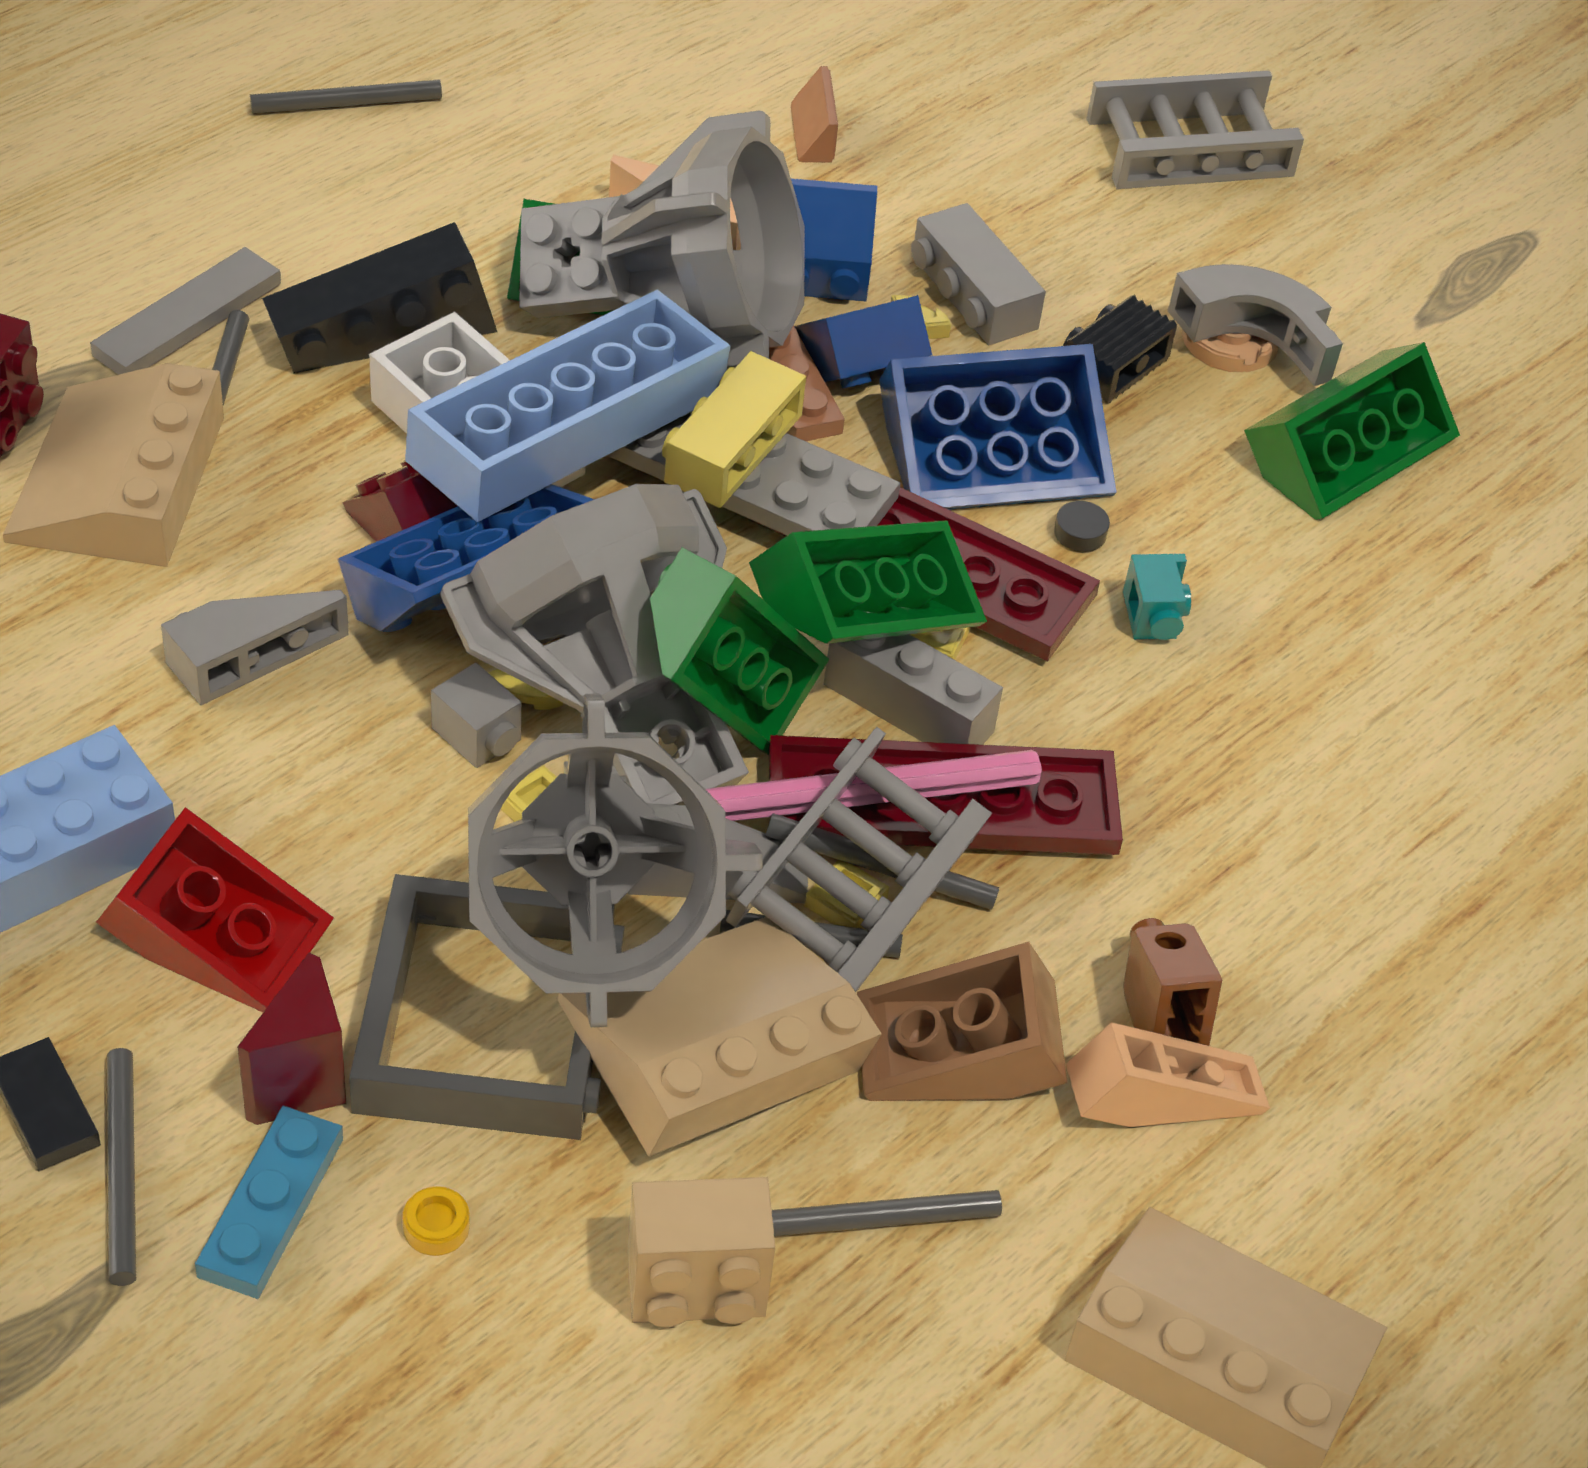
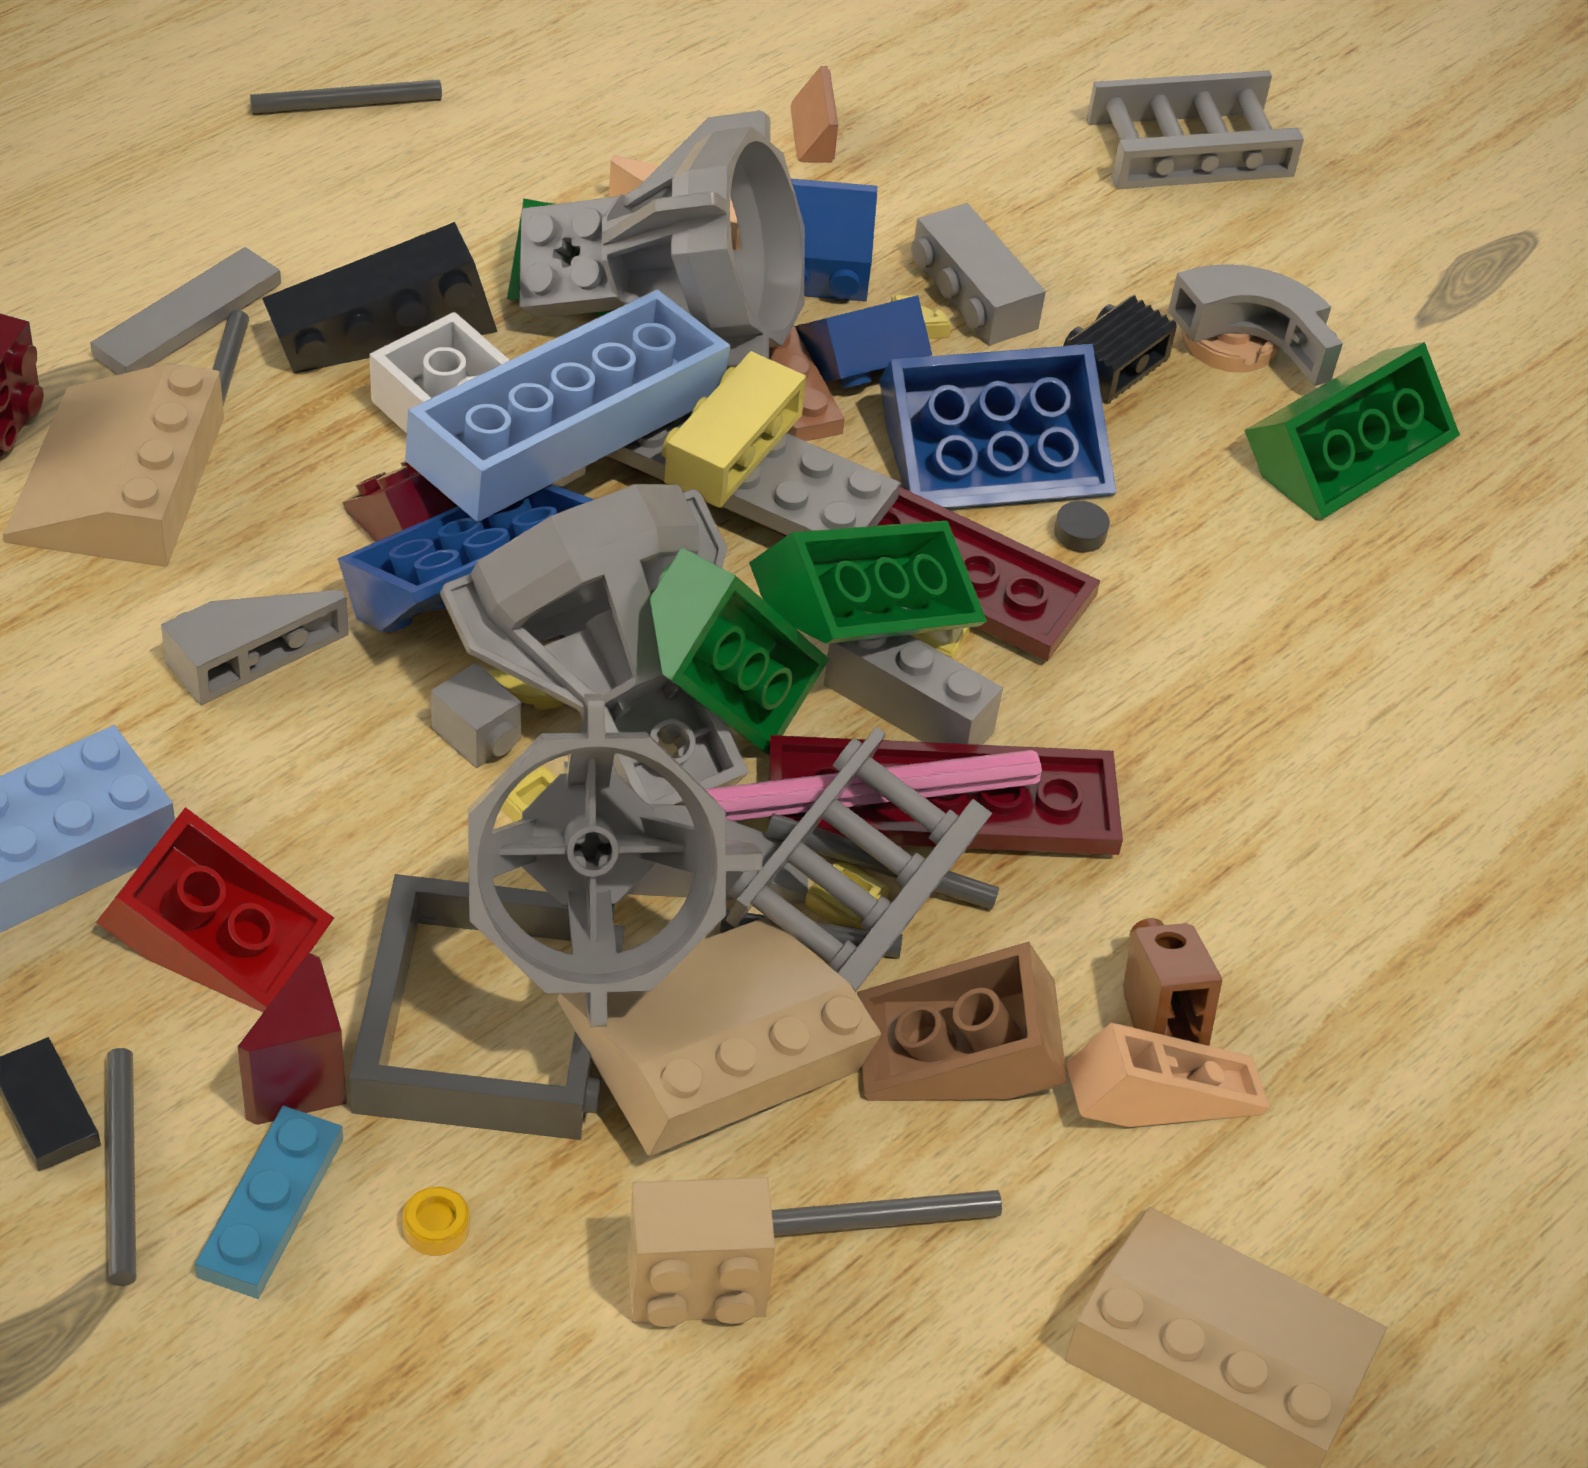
(1156, 595): teal brick -> none

